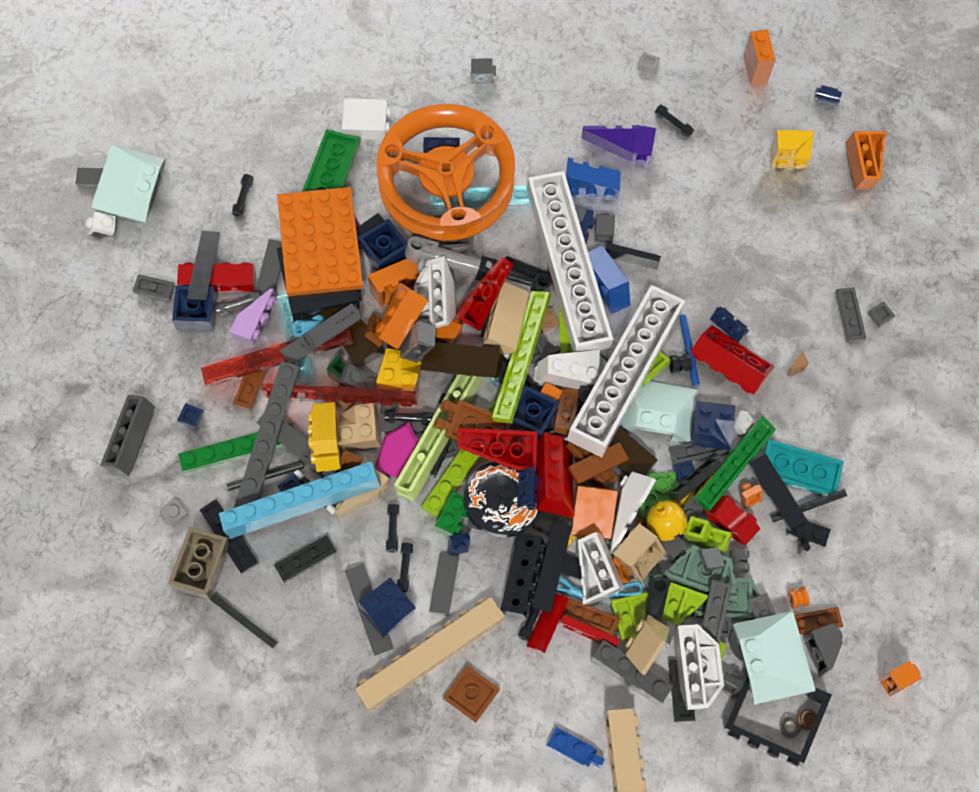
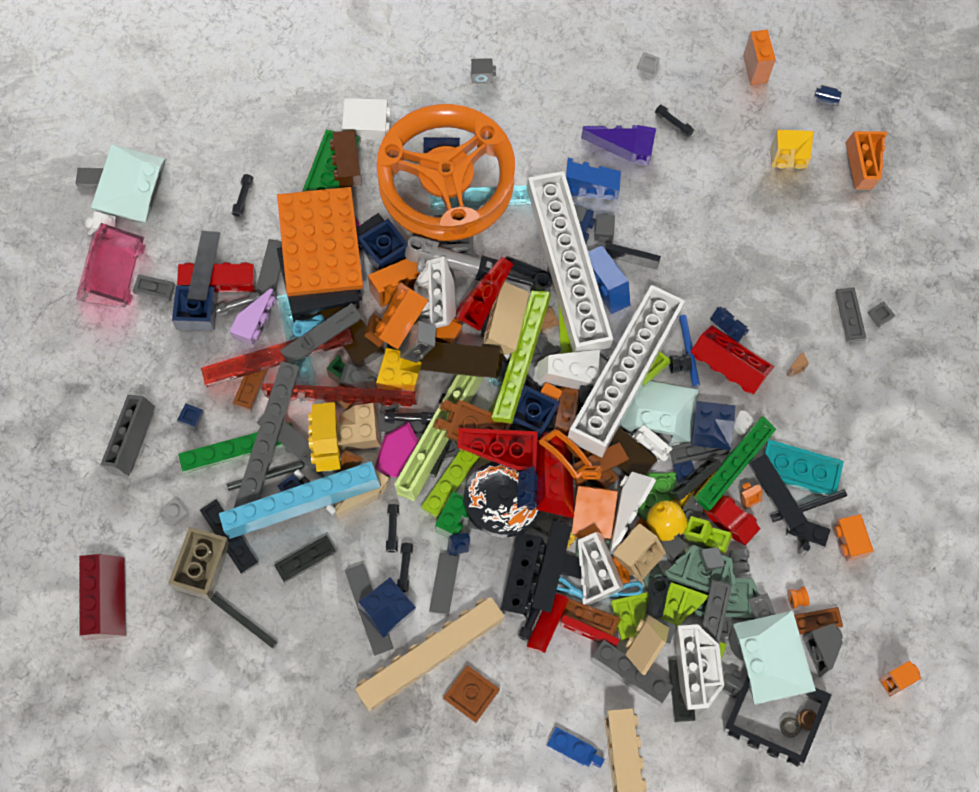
(102, 597): none -> dark red slope
(110, 267): none -> clear pink windscreen
(345, 159): none -> reddish brown brick
(586, 471): none -> orange sword
(652, 443): none -> white hinge
(853, 537): none -> orange brick

